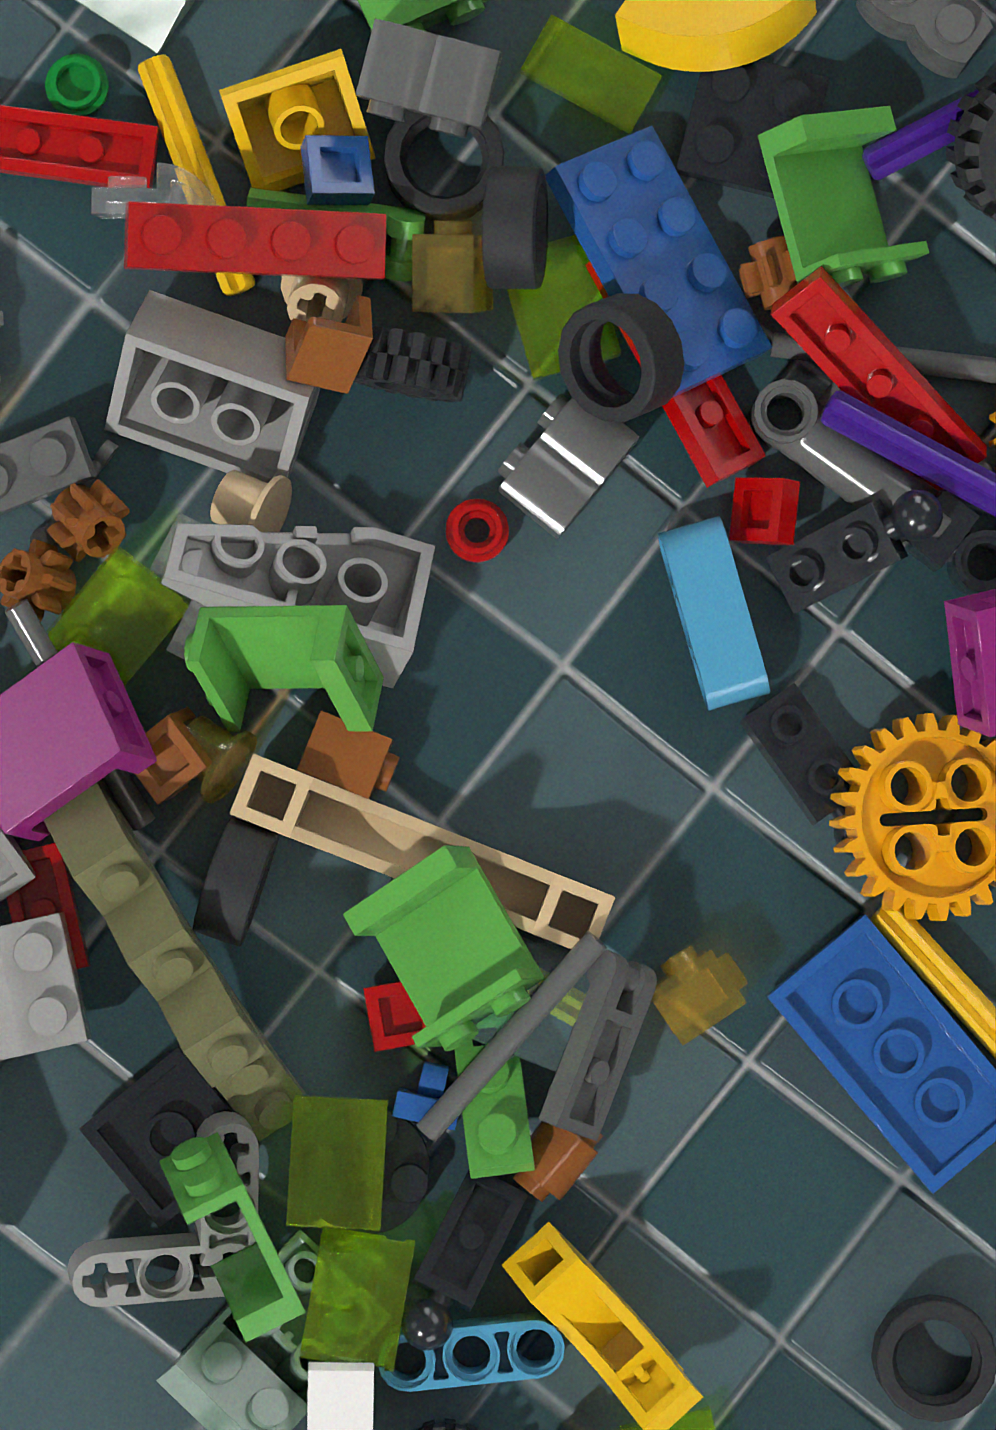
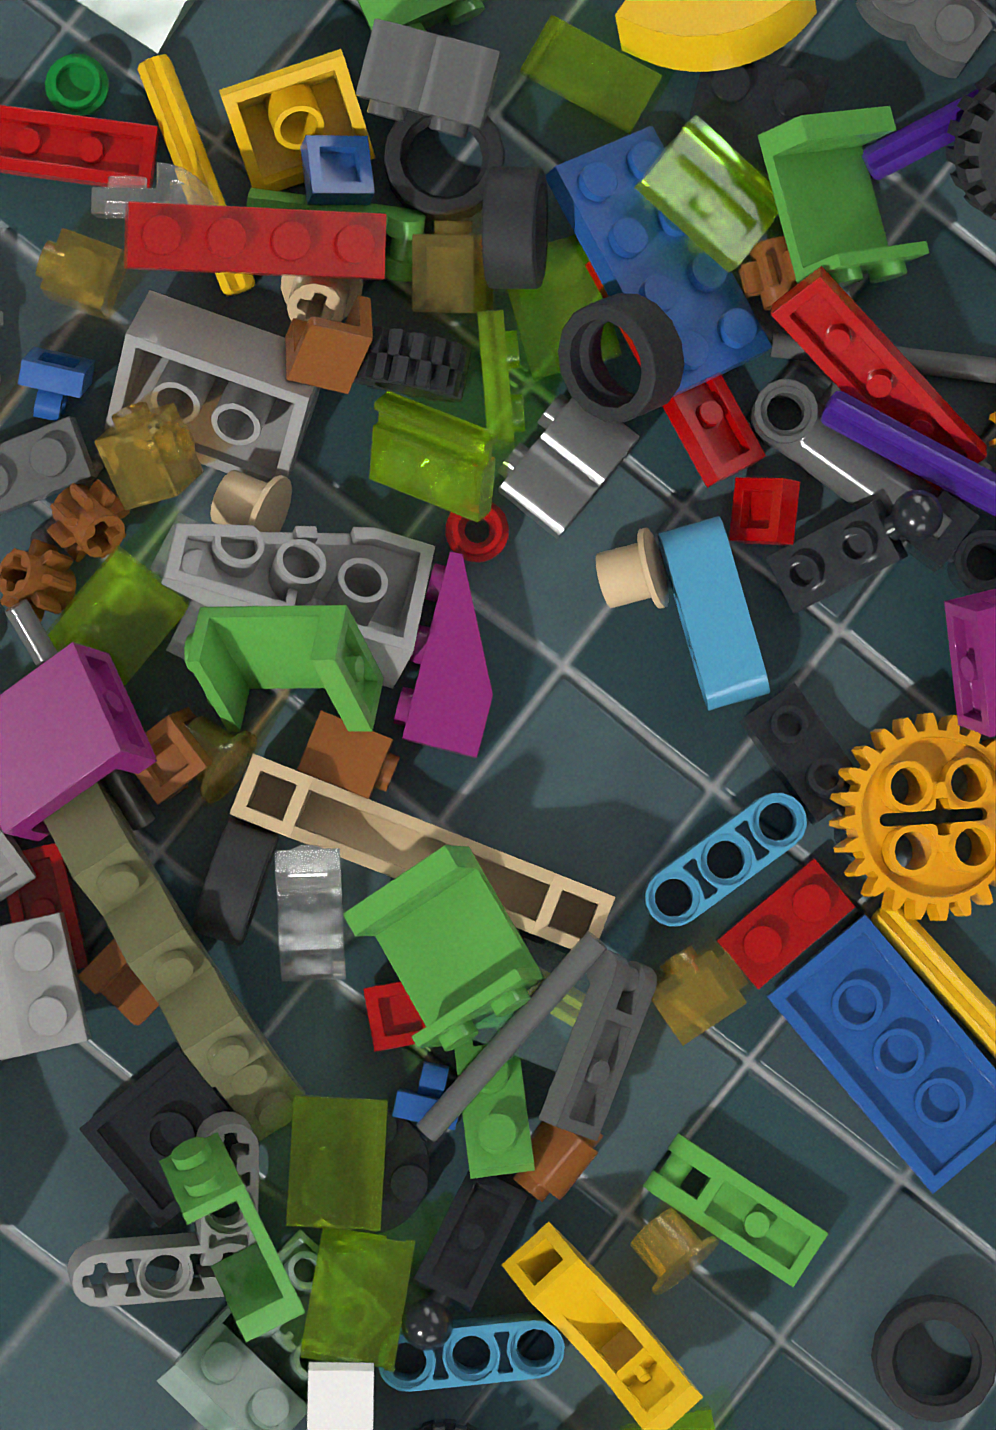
(56, 378): none -> blue tile
(81, 273): none -> clear yellow brick
(119, 984): none -> dark orange panel
(148, 454): none -> clear yellow brick
(310, 913): none -> clear brick
(433, 456): none -> clear neon green plate
(453, 681): none -> magenta slope
(497, 354): none -> clear neon green plate
(633, 573): none -> tan piece
(671, 1249): none -> clear yellow piece
(710, 193): none -> clear neon green plate
(738, 1211): none -> bright green plate
(755, 851): none -> dark azure beam
(785, 923): none -> red plate

